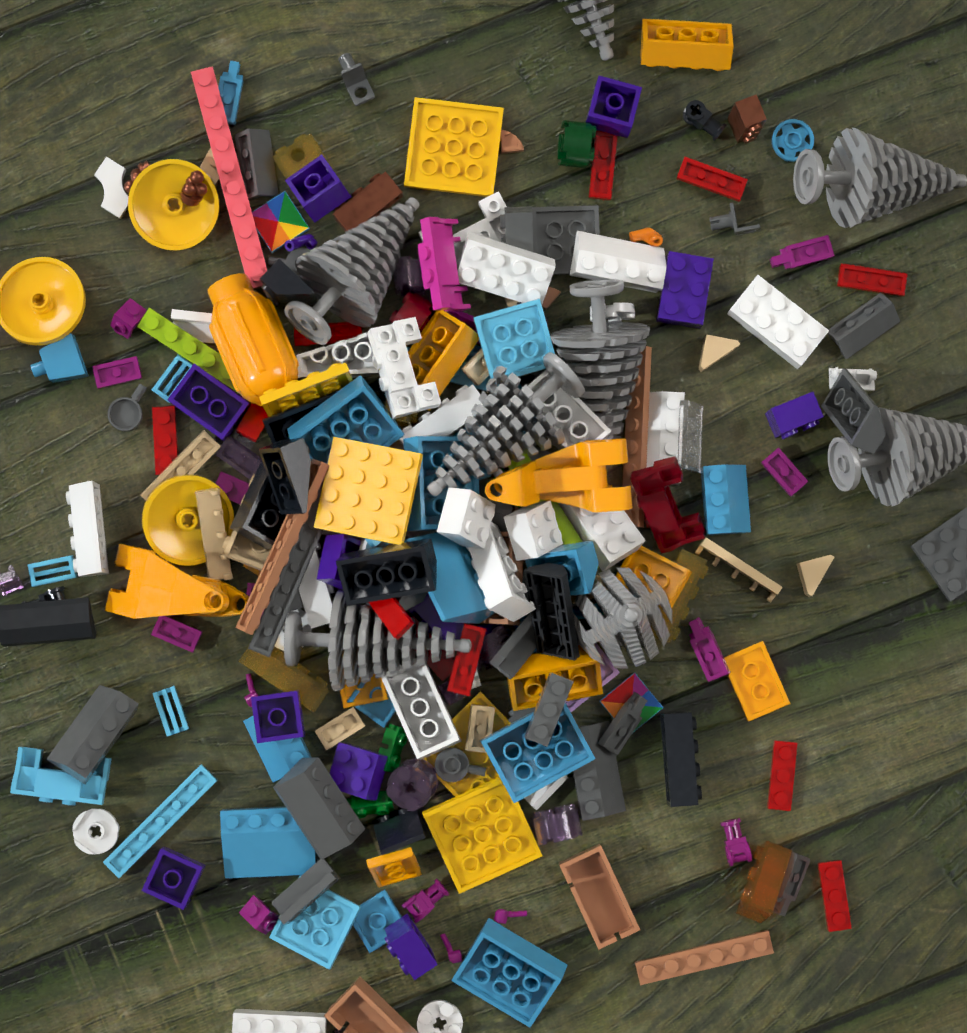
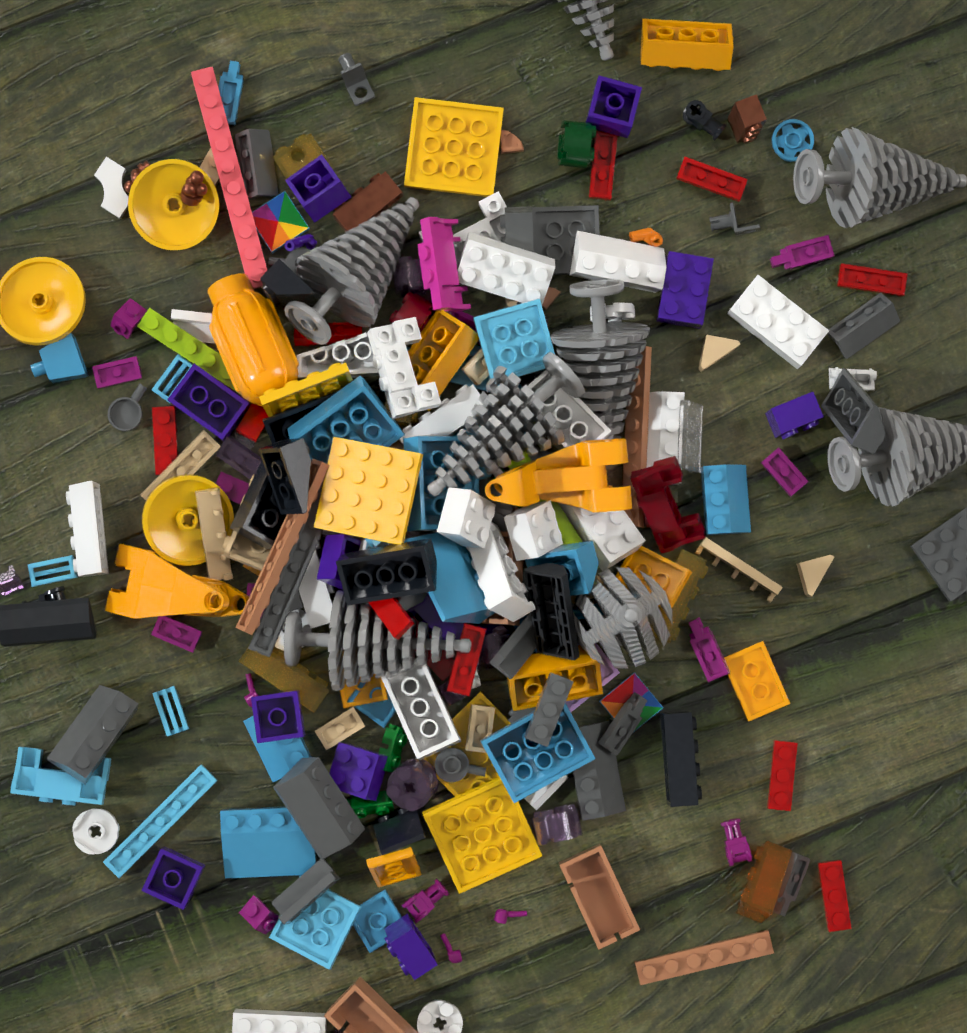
(509, 972): dark azure slope -> none

